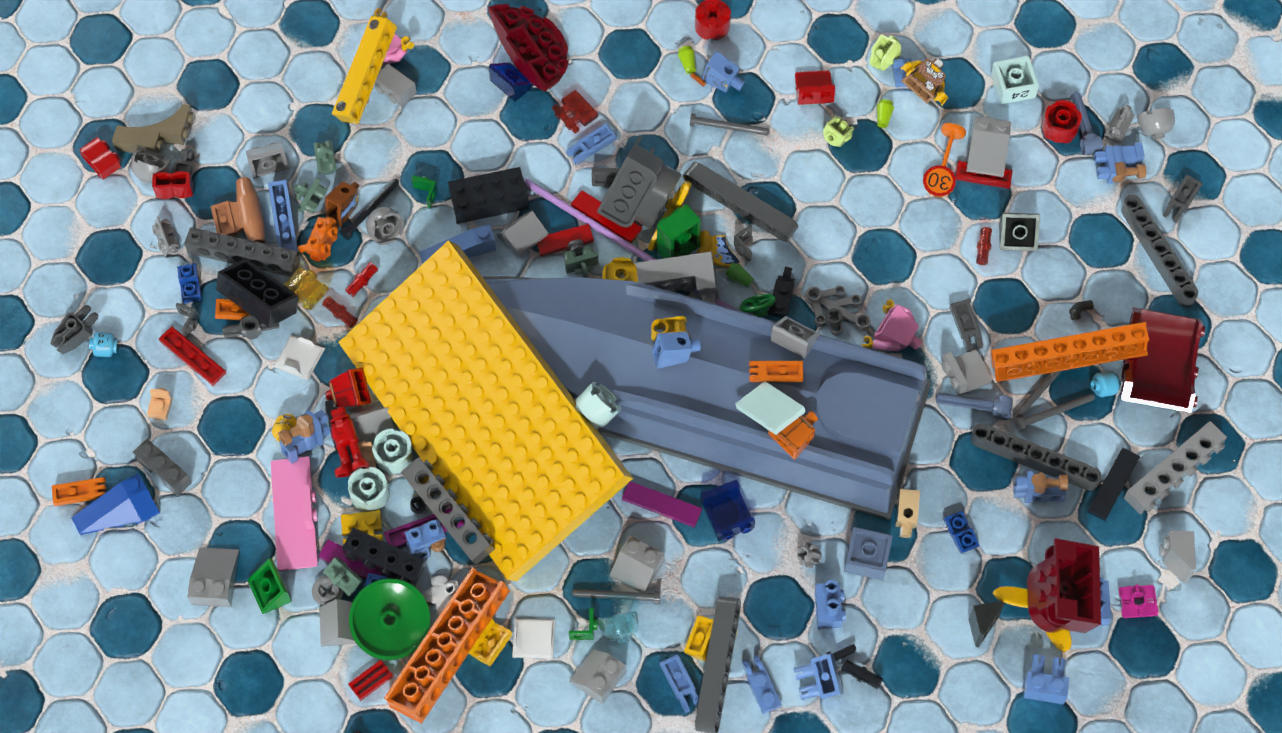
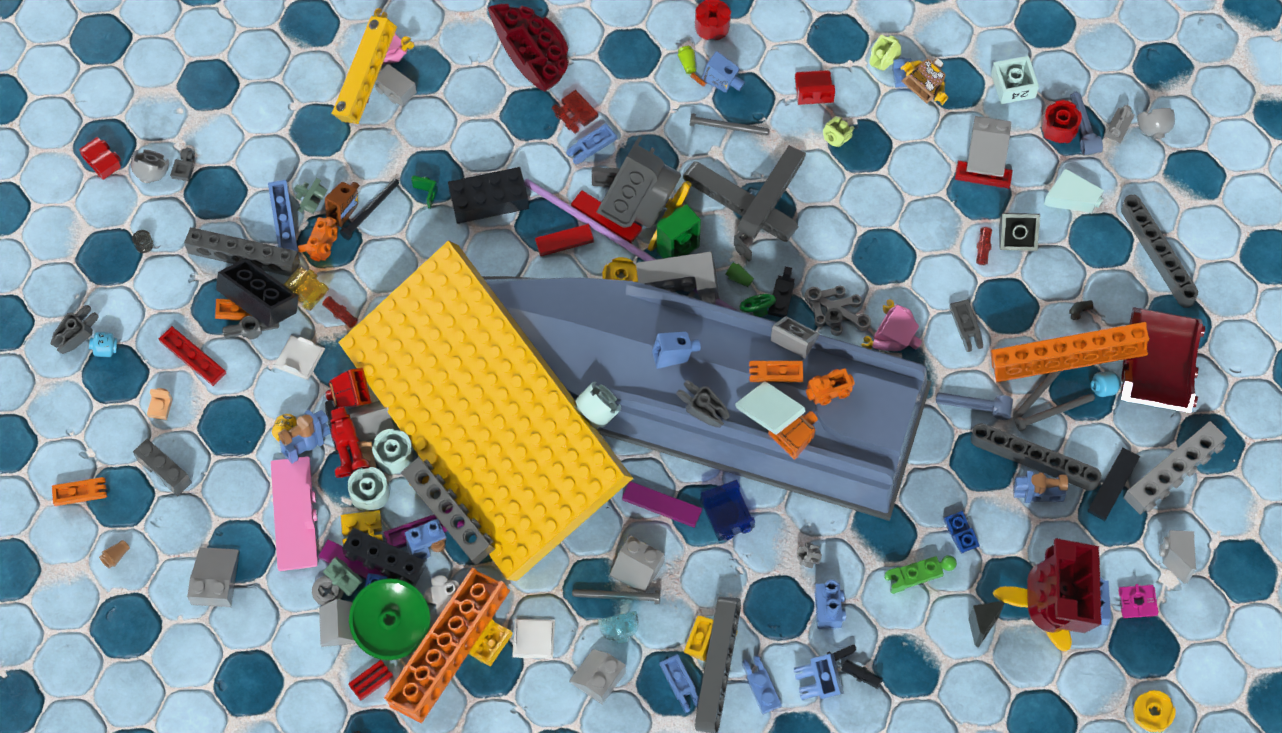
(113, 555): none -> medium nougat cone
(121, 505): blue wedge -> none
(142, 236): none -> clear smoke wheel
(152, 137): dark tan arch -> none
(162, 230): light grey hinge -> none
(172, 185): red brick -> none
(189, 283): blue slope -> none
(192, 320): dark grey bracket -> none
(244, 214): nougat plate -> none
(267, 159): light grey slope -> none
(268, 587): green slope -> none
(325, 157): sand green hips -> none
(361, 279): red pin -> none
(384, 225): light grey cylinder -> none
(420, 504): black hinge -> none
(472, 242): medium blue slope -> none
(509, 80): clear blue slope -> none
(523, 233): light grey slope -> none
(576, 246): dark grey bush -> none
(582, 263): sand green hips -> none
(587, 635): green bracket -> none
(668, 325): yellow piece -> none
(704, 404): none -> dark grey hinge
(718, 246): arm -> none
(771, 192): none -> dark grey beam
(822, 388): none -> orange brick
(868, 553): sand blue container -> none
(884, 112): lime cone -> none
(907, 505): tan torso -> none
(919, 572): none -> bright green plate
(939, 179): orange piece -> none
(966, 371): light grey bracket -> none
(1045, 686): medium blue brick -> none
(1074, 193): none -> light aqua slope
(1119, 162): medium blue hips -> none
(1164, 706): none -> yellow plate
(1183, 197): dark grey hinge -> none

